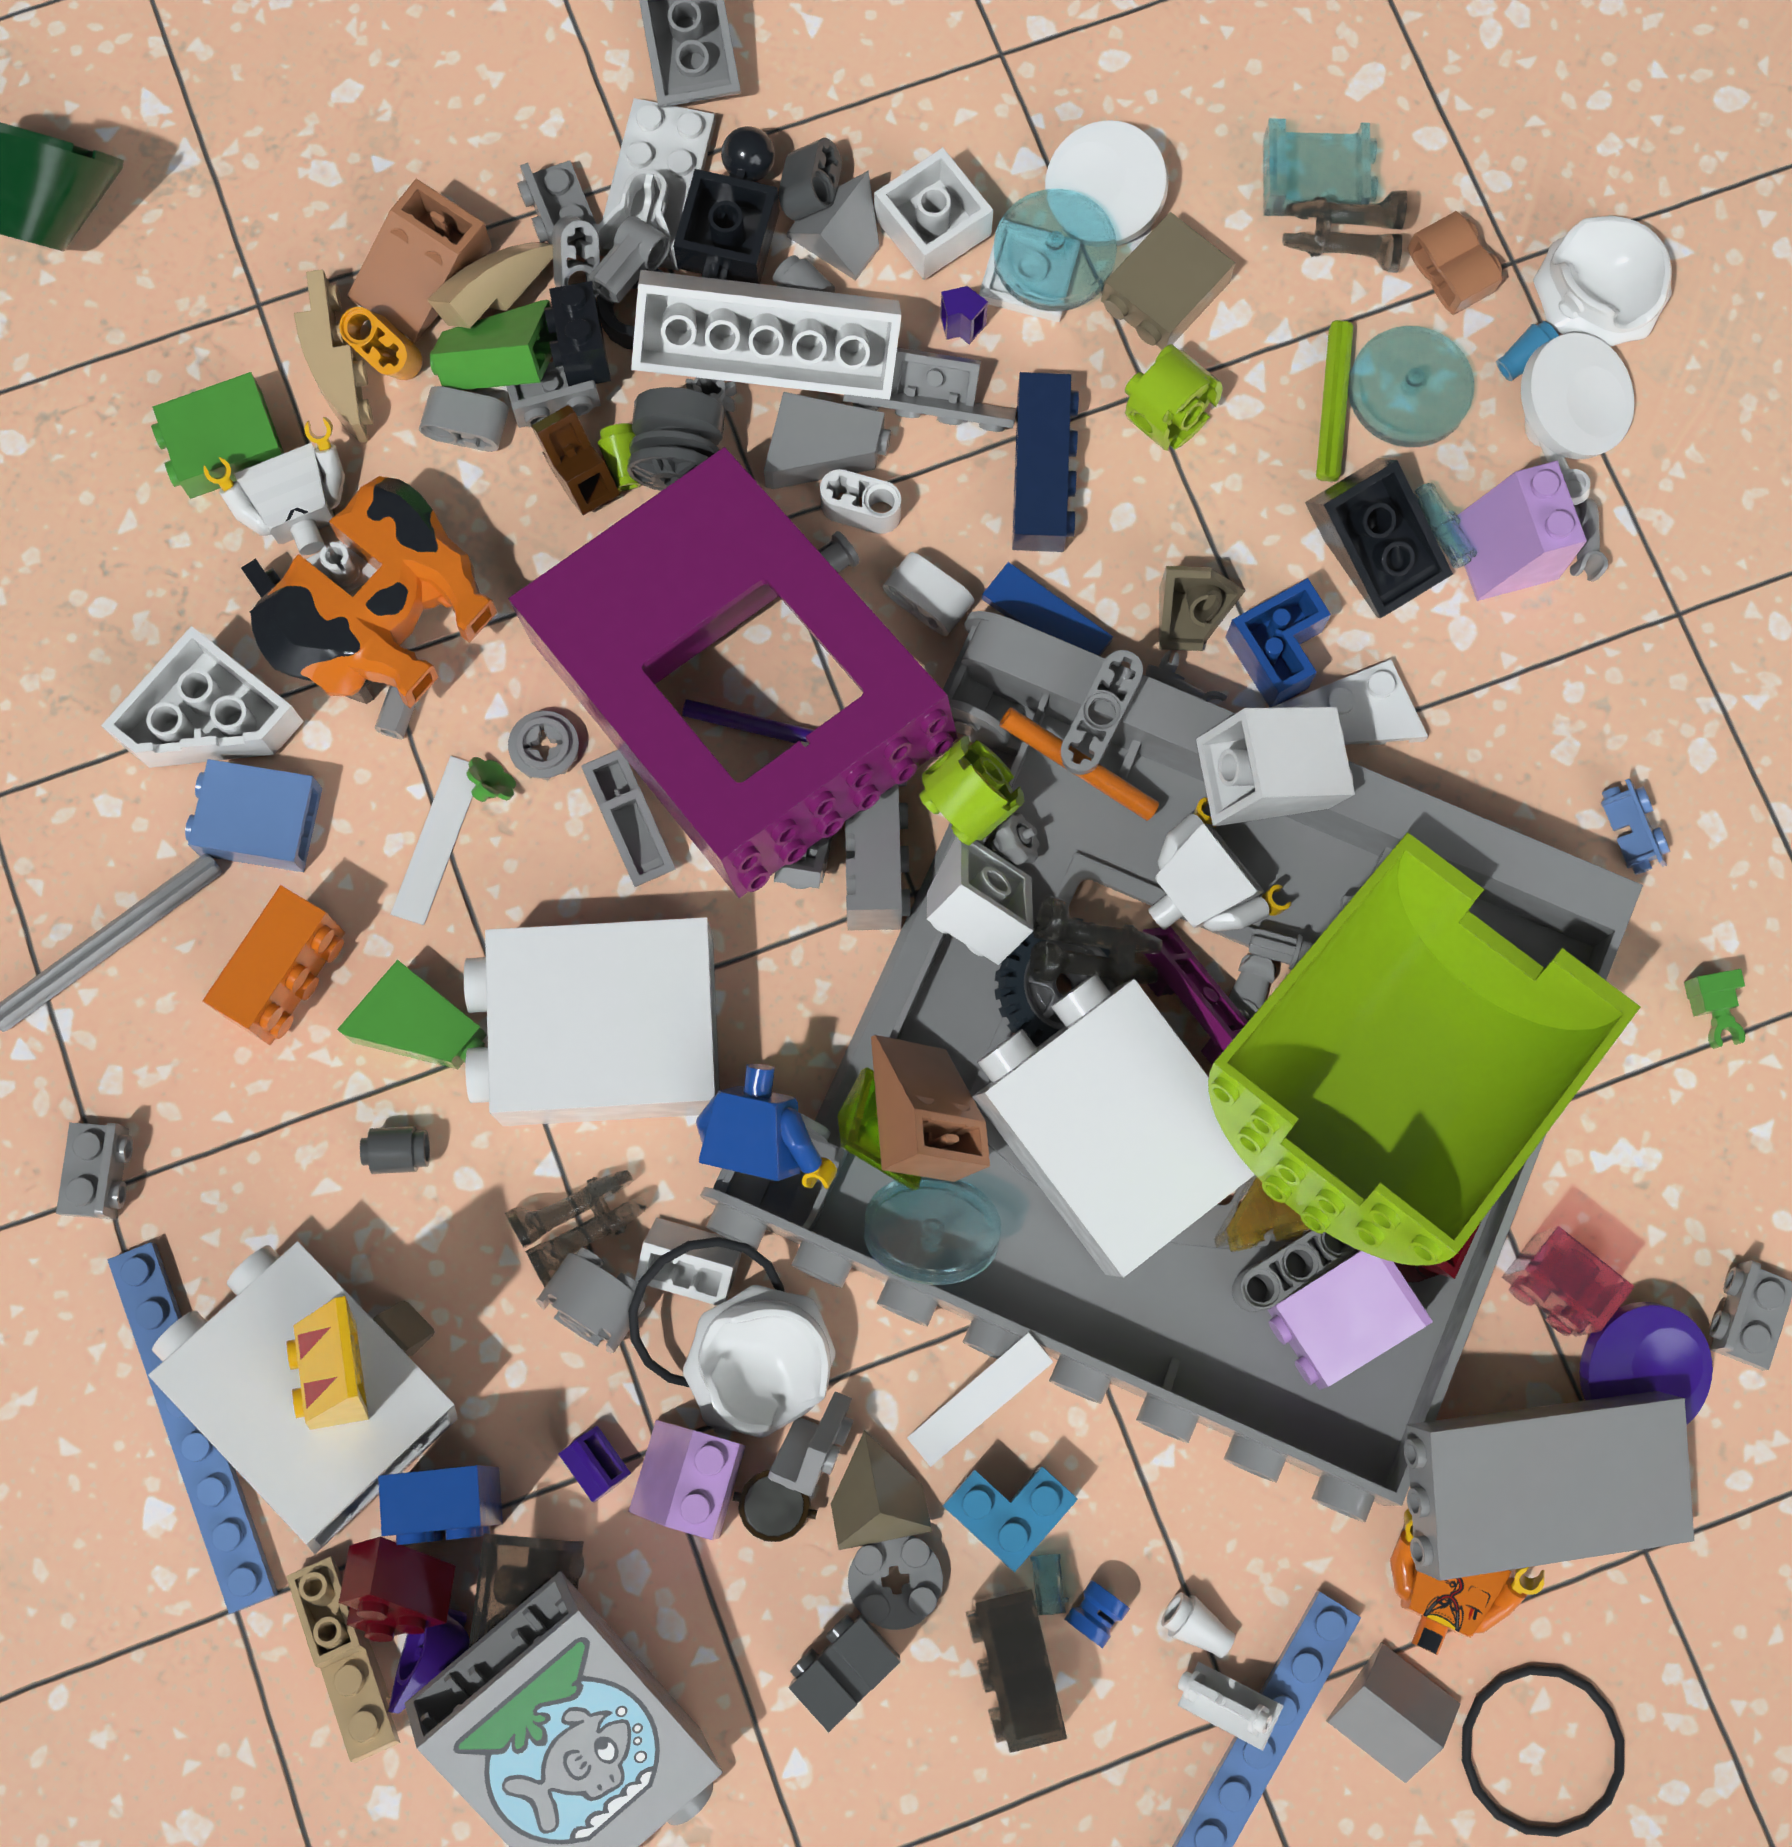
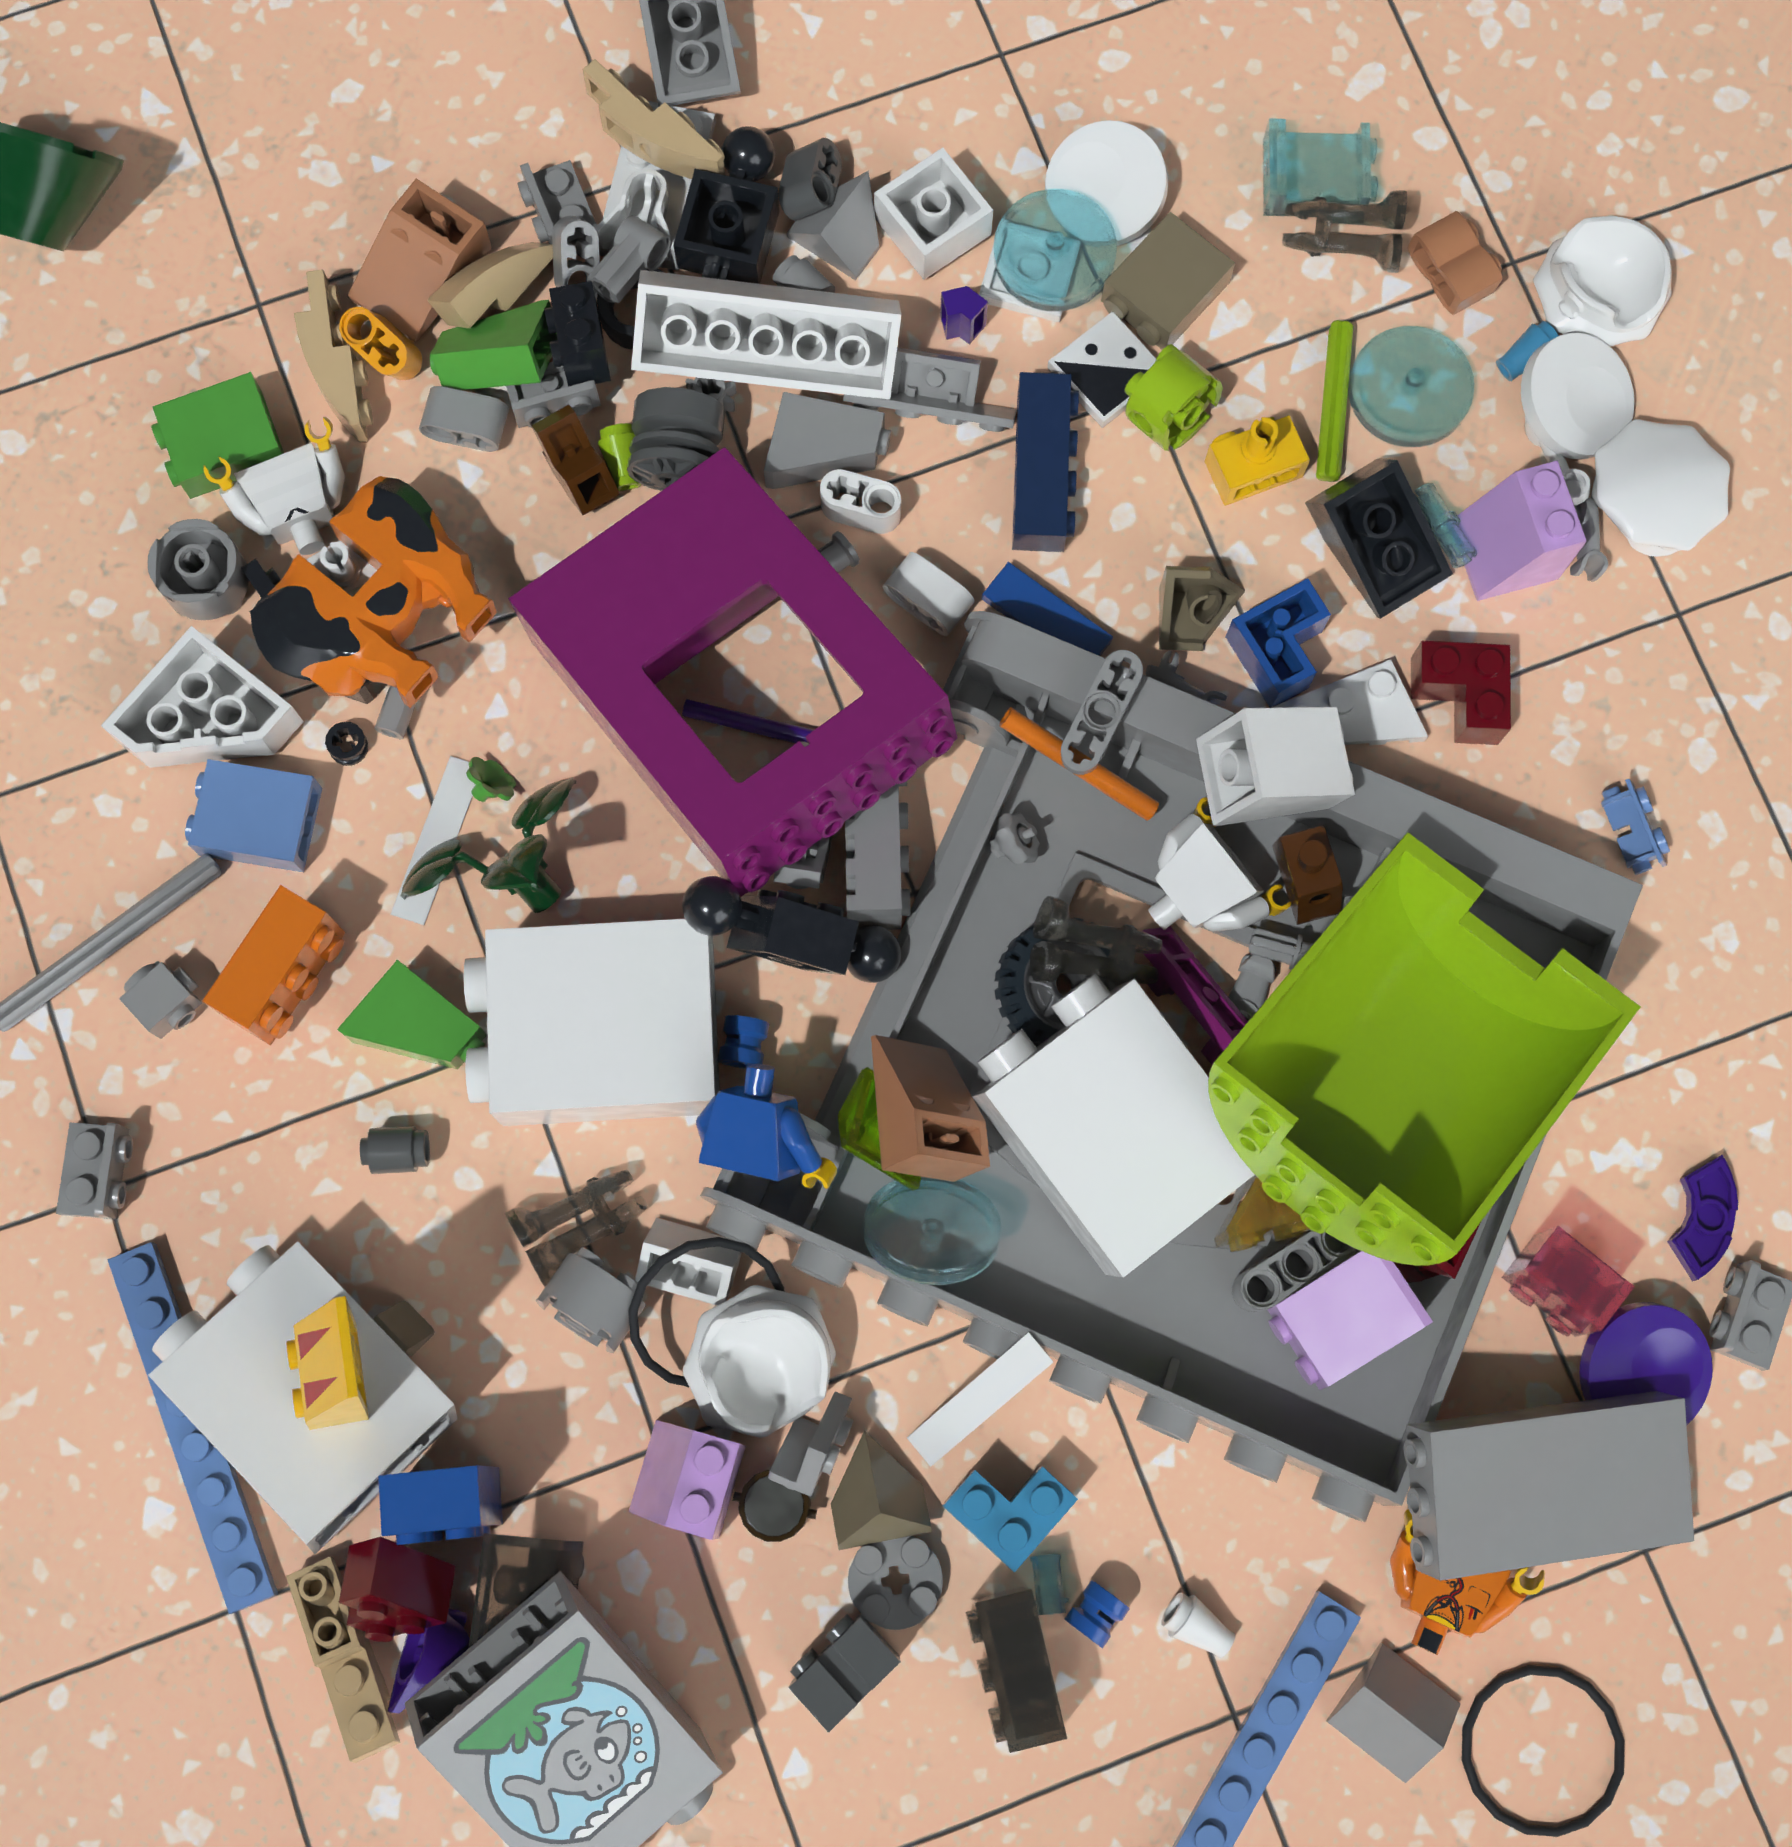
(161, 998): none -> light grey brick
(198, 570): none -> light grey brick
(346, 758): none -> black bush
(518, 871): none -> dark green plant
(527, 734): light grey gear -> none
(594, 1464): dark purple piece -> none
(628, 818): light grey slope -> none
(653, 135): none -> tan slope
(743, 1041): none -> blue wheel
(791, 930): none -> black brick
(970, 790): lime brick -> none
(981, 901): white slope -> none
(1102, 366): none -> tile
(1229, 1705): white hinge -> none
(1256, 459): none -> yellow brick
(1308, 871): none -> reddish brown torso
(1472, 677): none -> dark red brick
(1661, 486): none -> white piece
(1708, 1218): none -> dark purple tile
(1716, 996): bright green piece -> none

